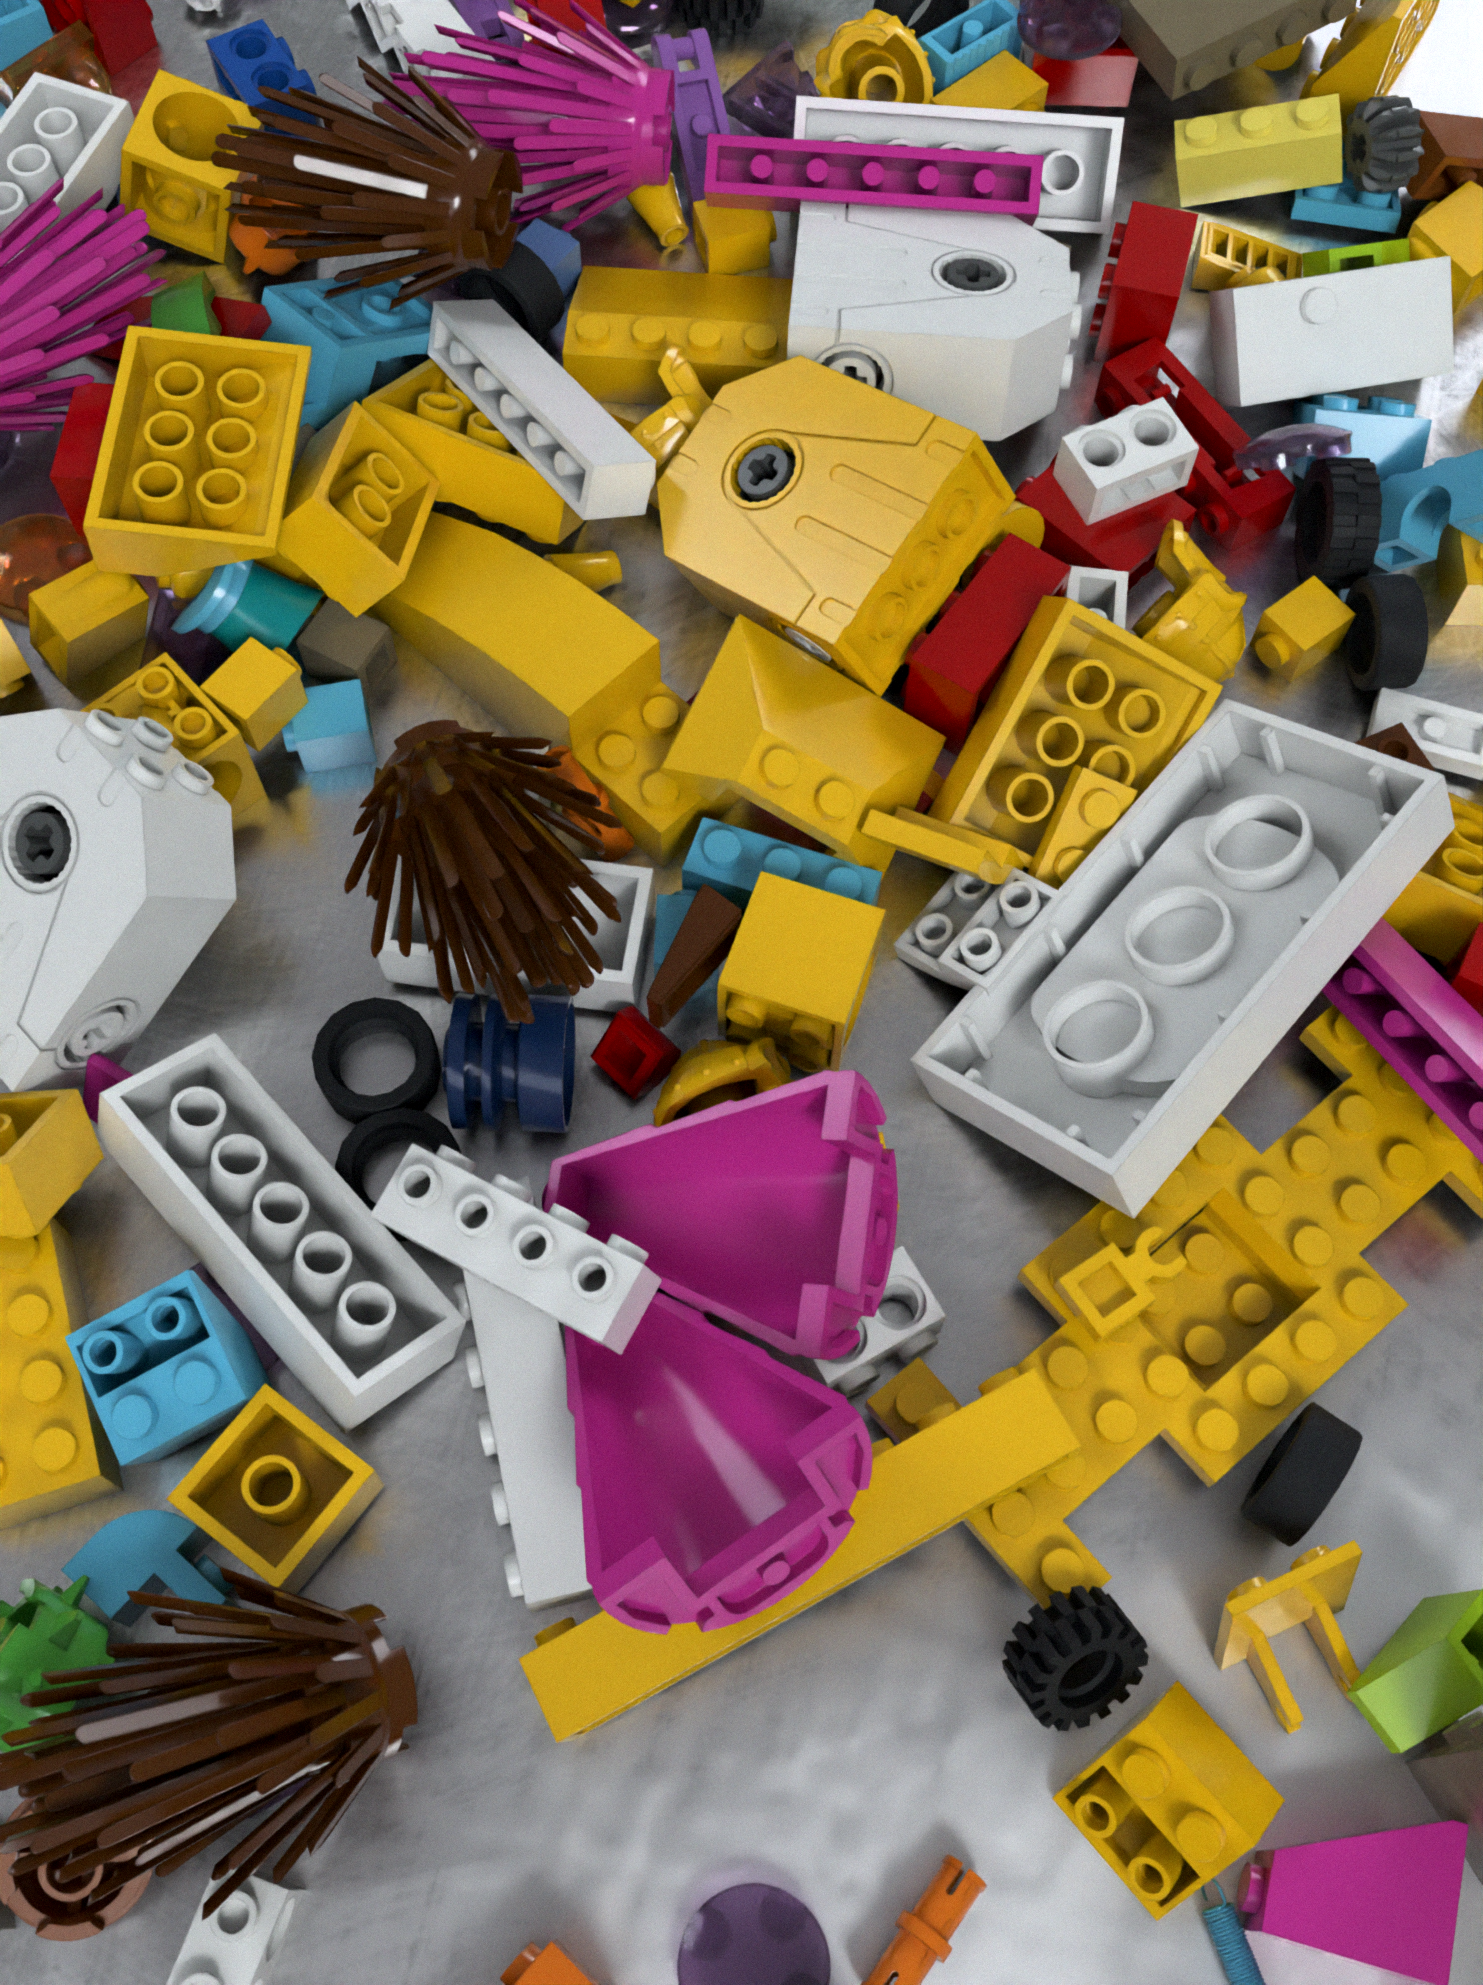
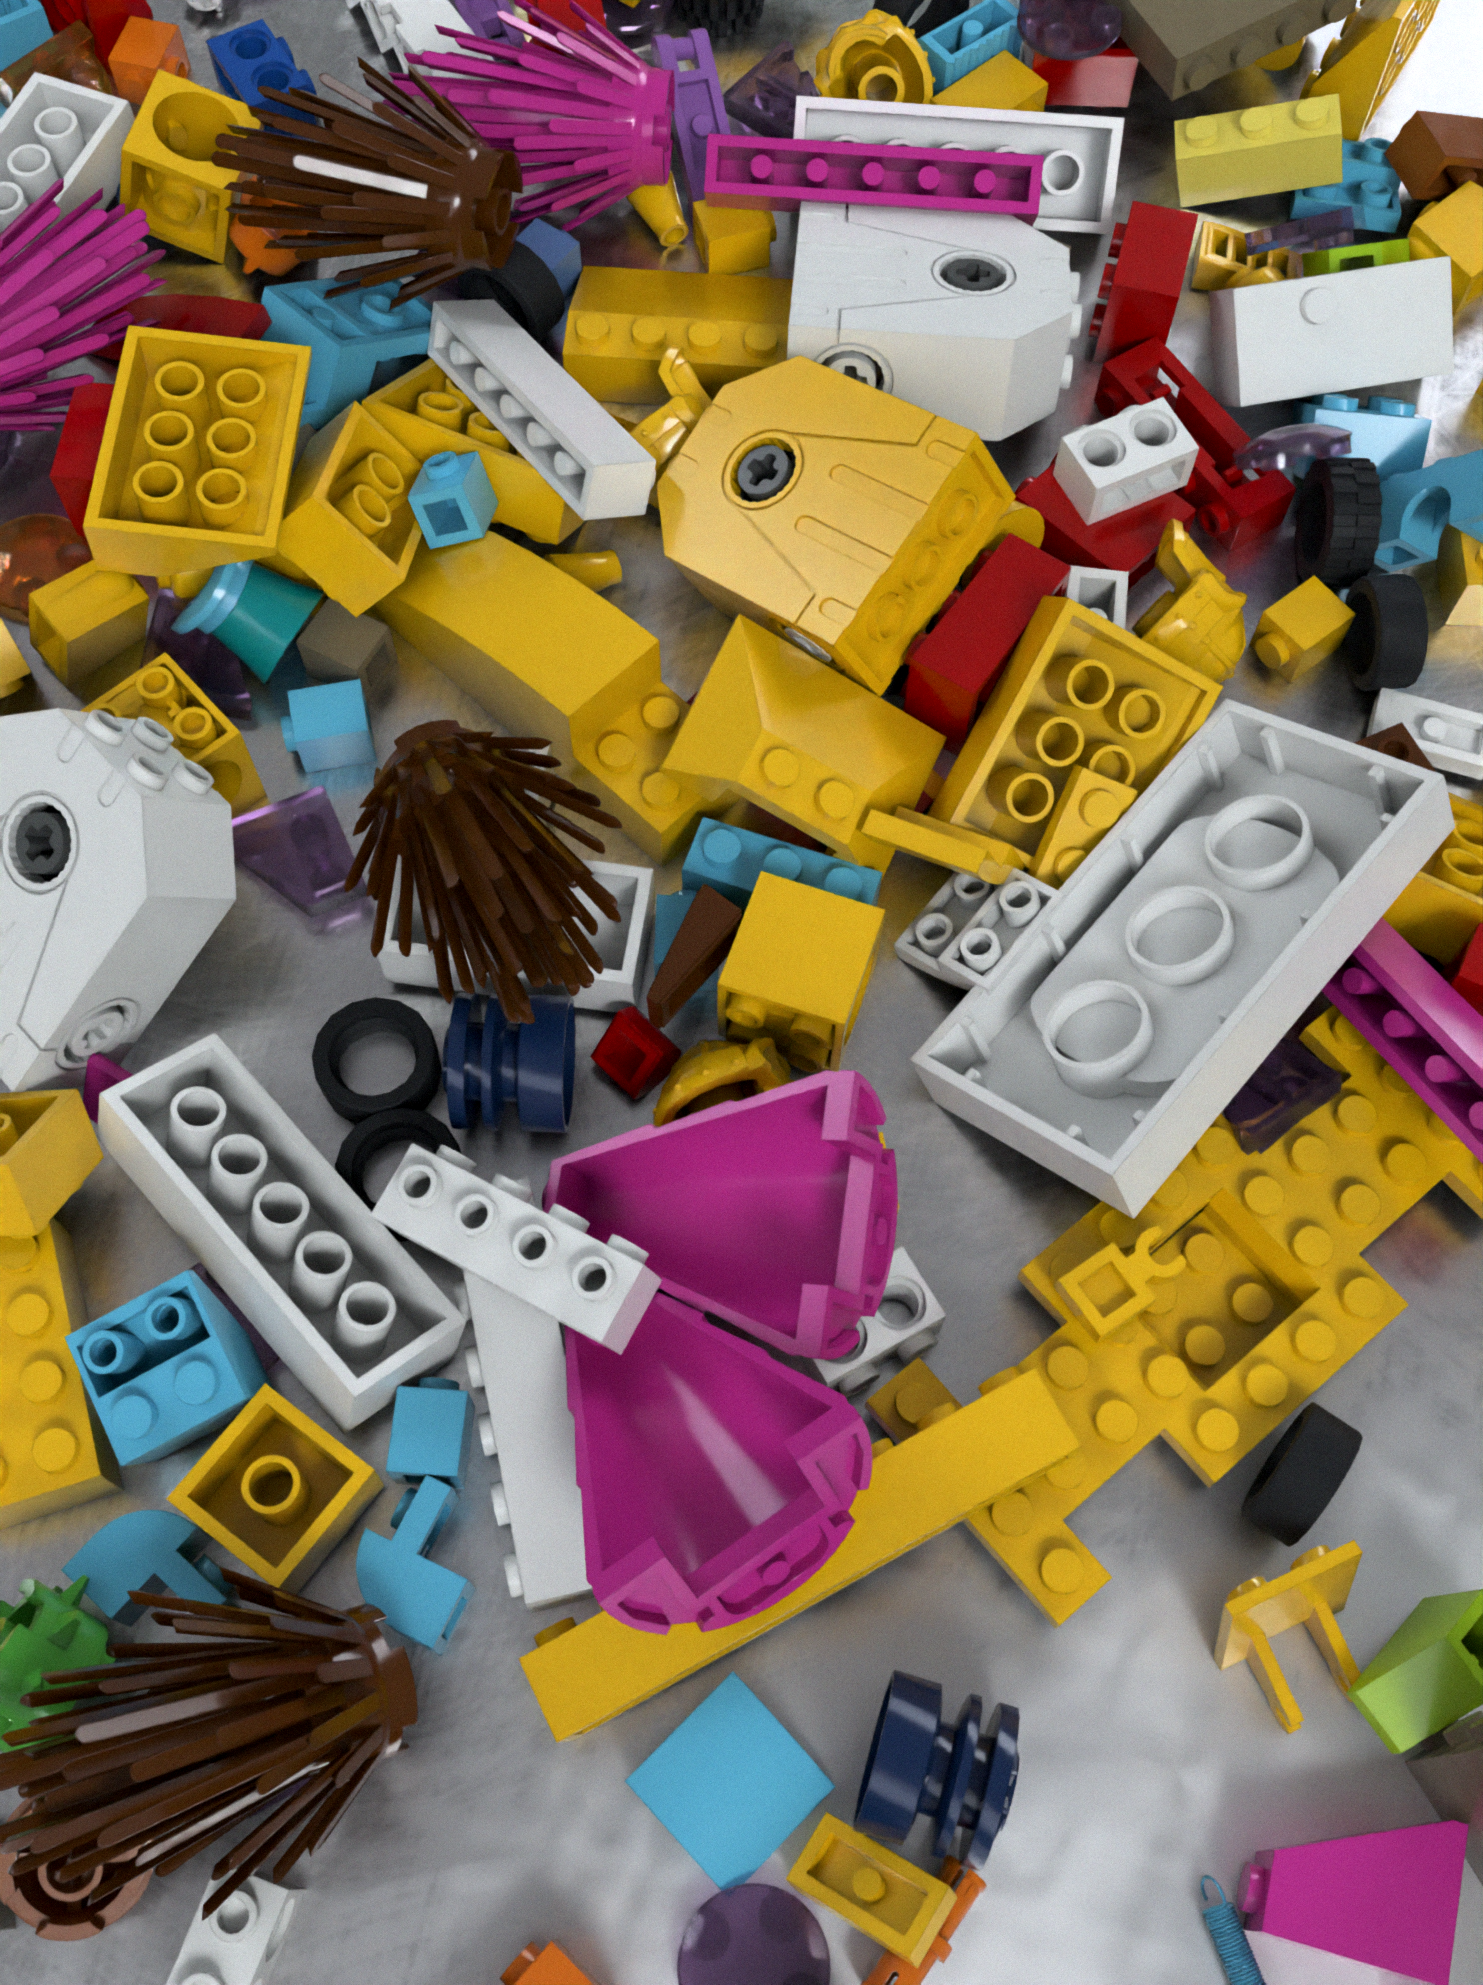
(141, 51): none -> orange brick
(186, 307): bright green slope -> none
(257, 691): yellow brick -> none
(298, 851): none -> clear purple wing
(397, 1577): none -> medium azure brick
(431, 1433): none -> medium azure brick
(453, 499): none -> medium azure brick
(616, 840): orange pin -> none
(730, 1783): none -> medium azure slope
(872, 1889): none -> yellow plate
(938, 1770): none -> dark blue wheel
(1074, 1658): black tyre -> none
(1169, 1801): yellow slope -> none
(1280, 1095): none -> clear purple wing
(1325, 230): none -> clear purple wing
(1383, 144): dark grey gear -> none

